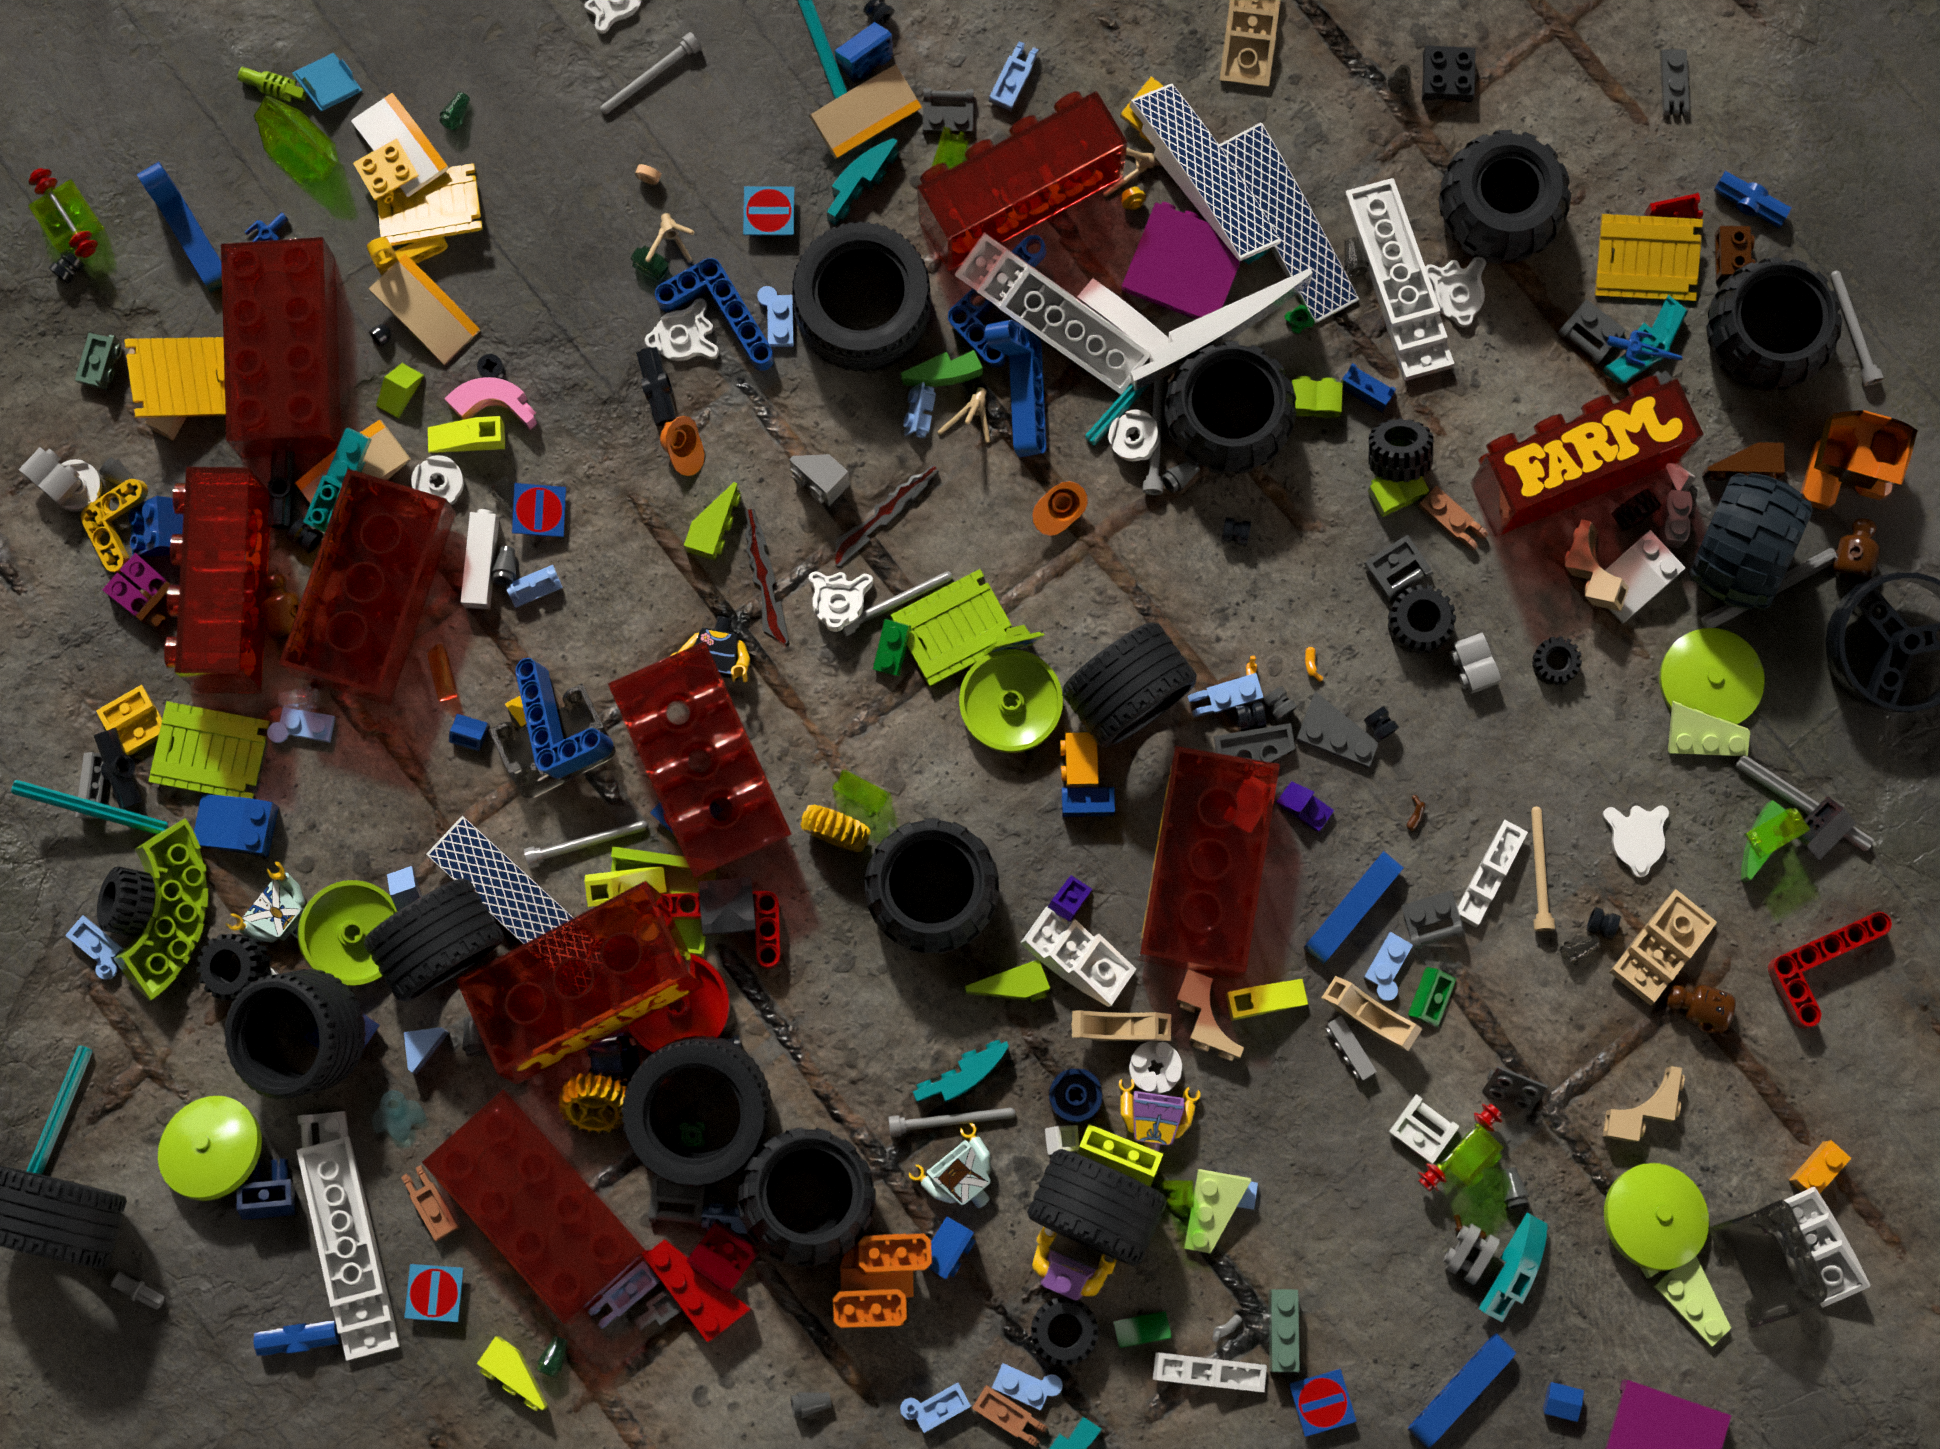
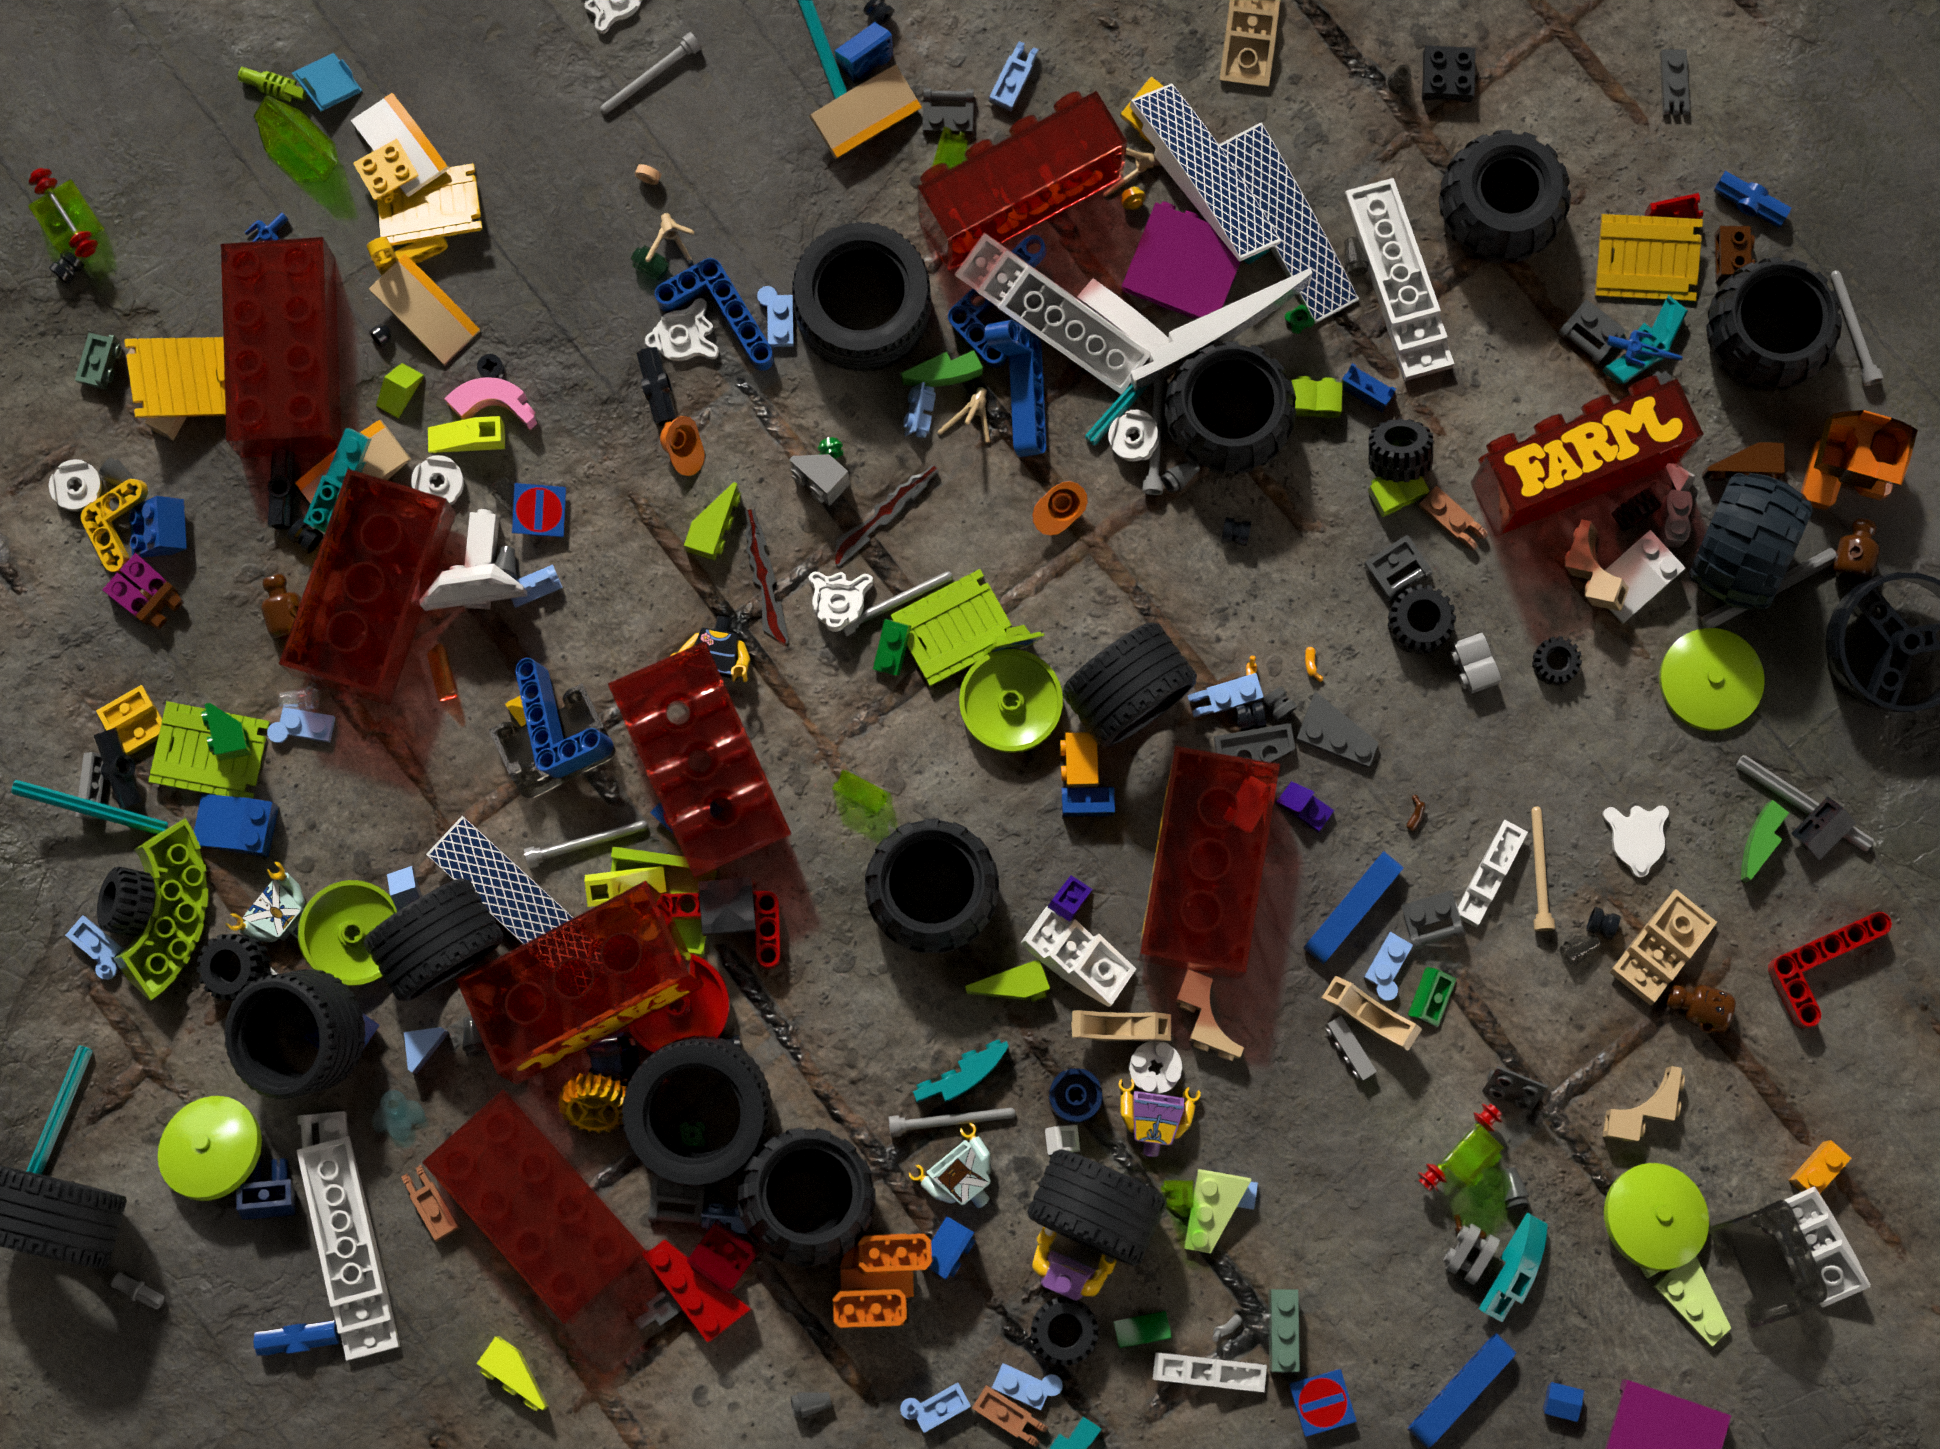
(51, 476): light grey brick -> none
(183, 224): blue beam -> none
(220, 580): clear red brick -> none
(228, 735): none -> green slope
(434, 1293): piece -> none
(454, 112): clear green cone -> none
(468, 732): blue piece -> none
(470, 586): none -> white wedge
(552, 1358): clear green cone -> none
(626, 1292): light blue hinge -> none
(768, 210): piece -> none
(831, 446): none -> green plate
(835, 828): yellow gear -> none
(865, 171): teal slope -> none
(1120, 1154): neon yellow brick -> none
(1266, 999): neon yellow slope -> none
(1381, 723): black wheel -> none
(1420, 1137): white plate -> none
(1458, 289): white tile -> none
(1703, 734): yellowish green wing -> none
(1777, 832): clear neon green hinge -> none

